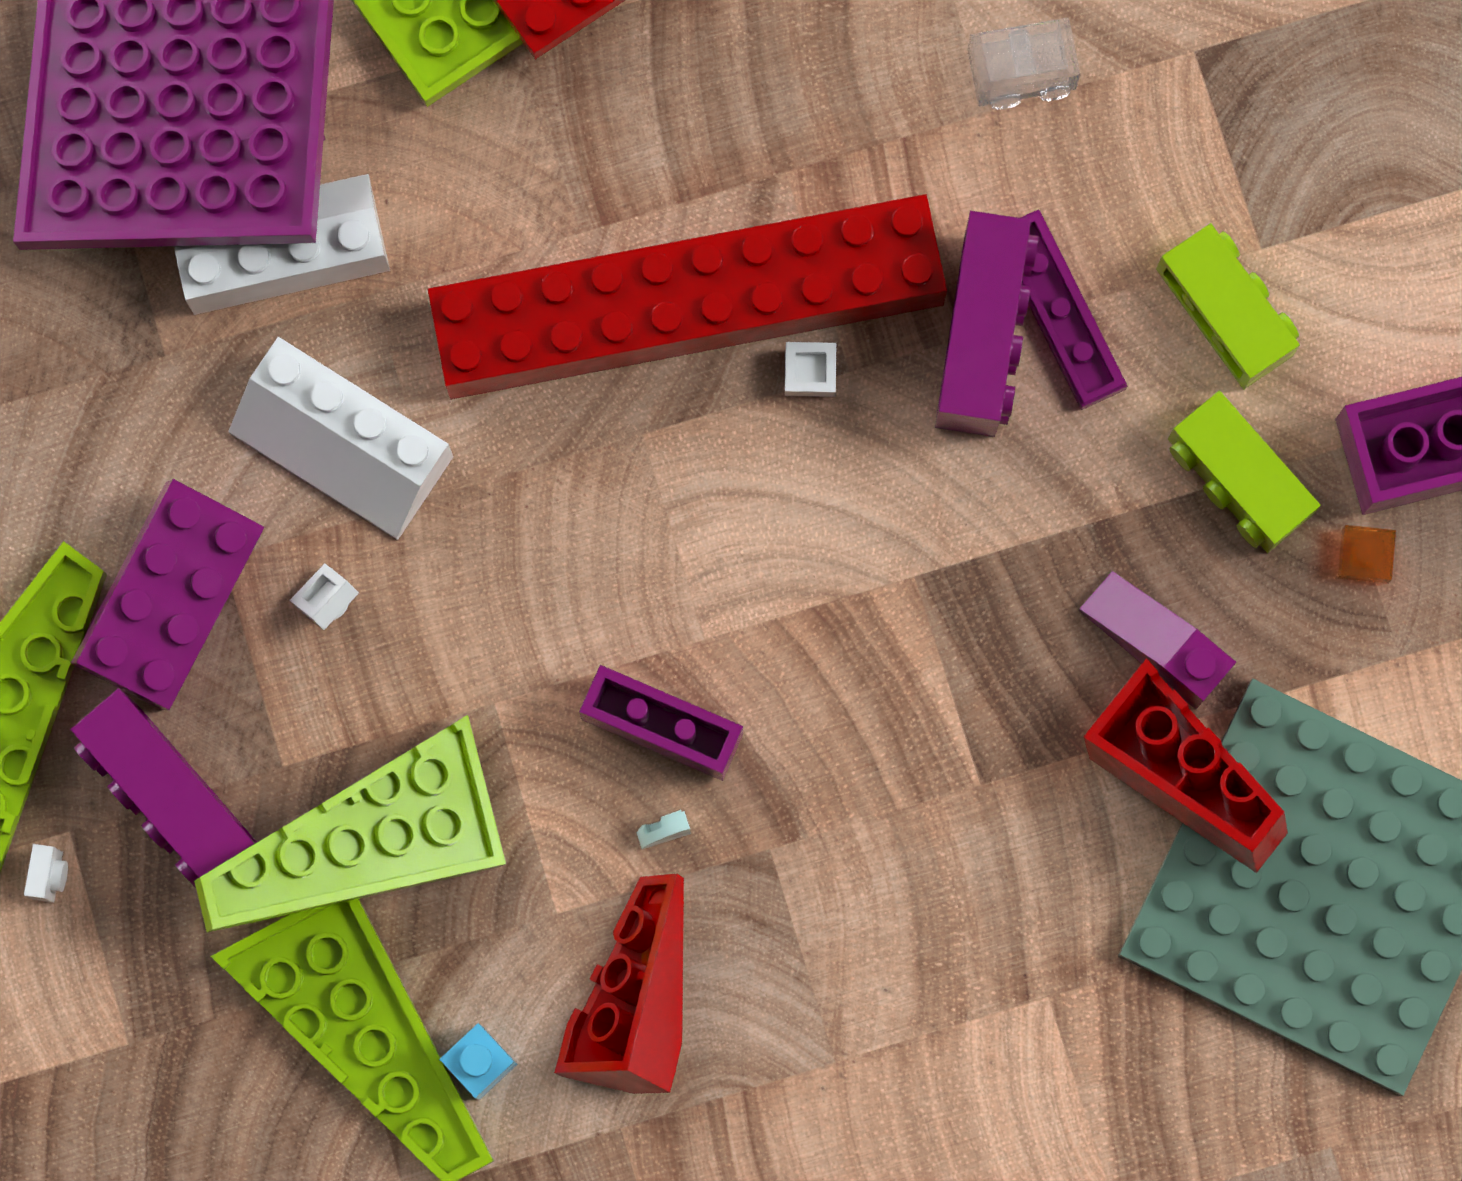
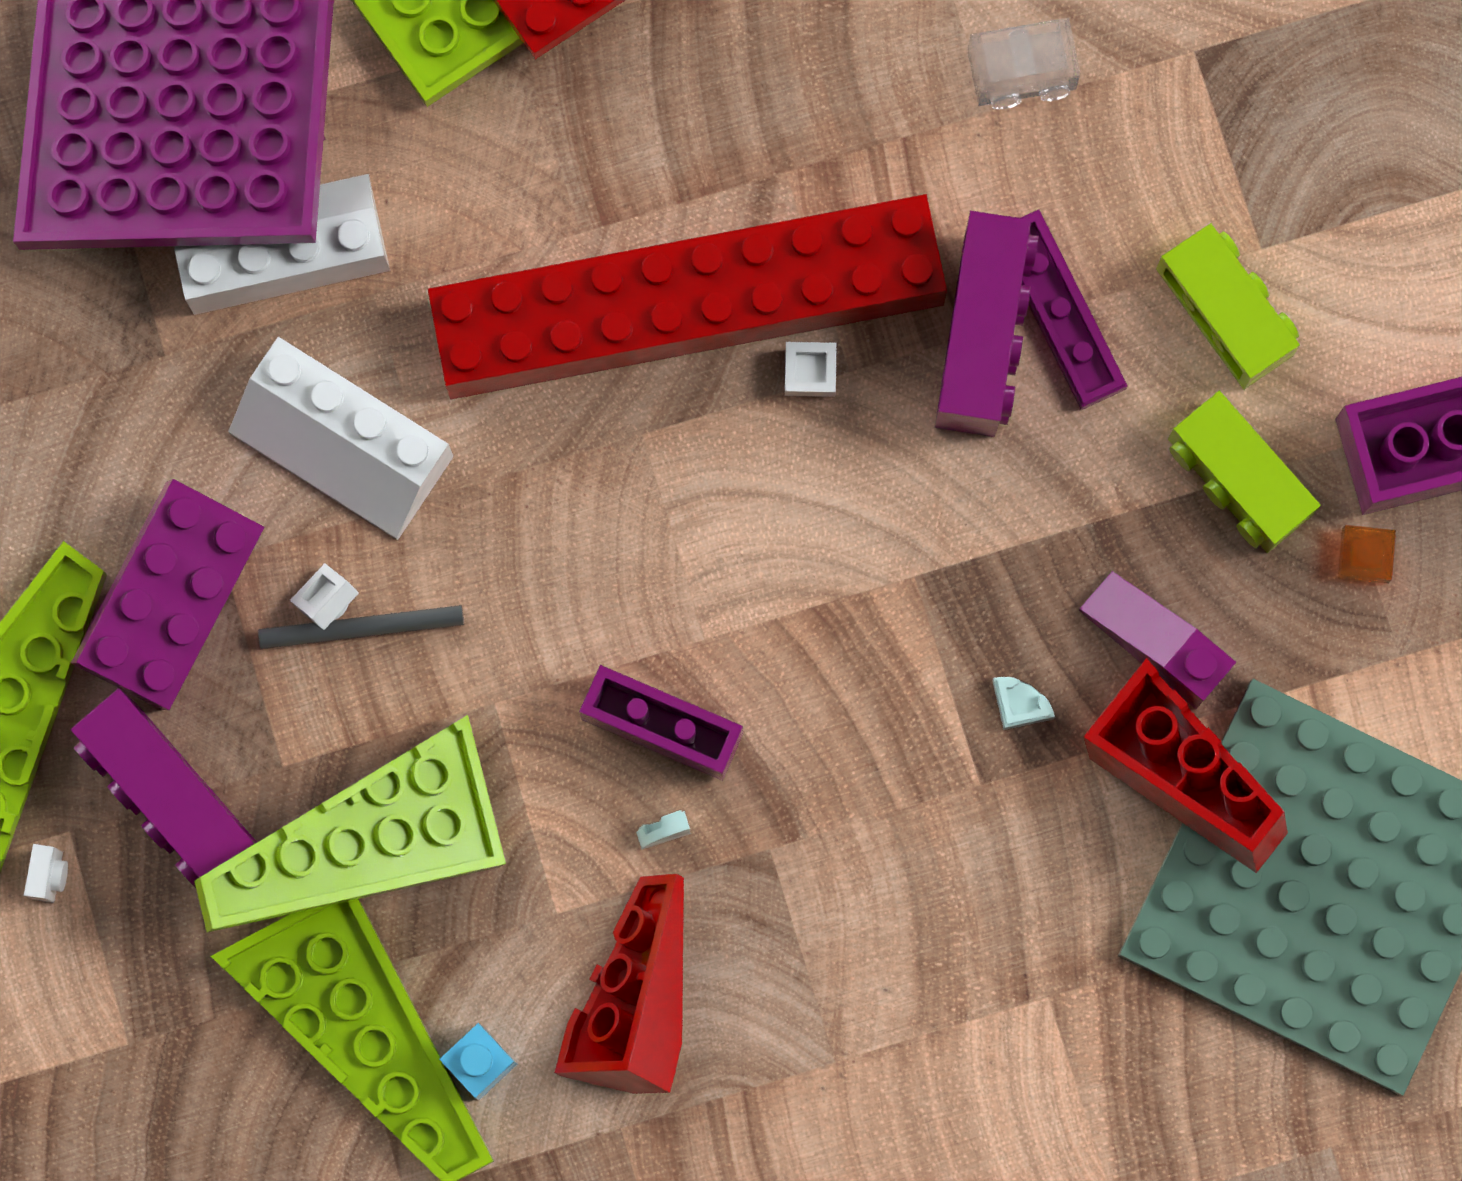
(362, 627): none -> dark grey bar
(1020, 703): none -> light aqua tile

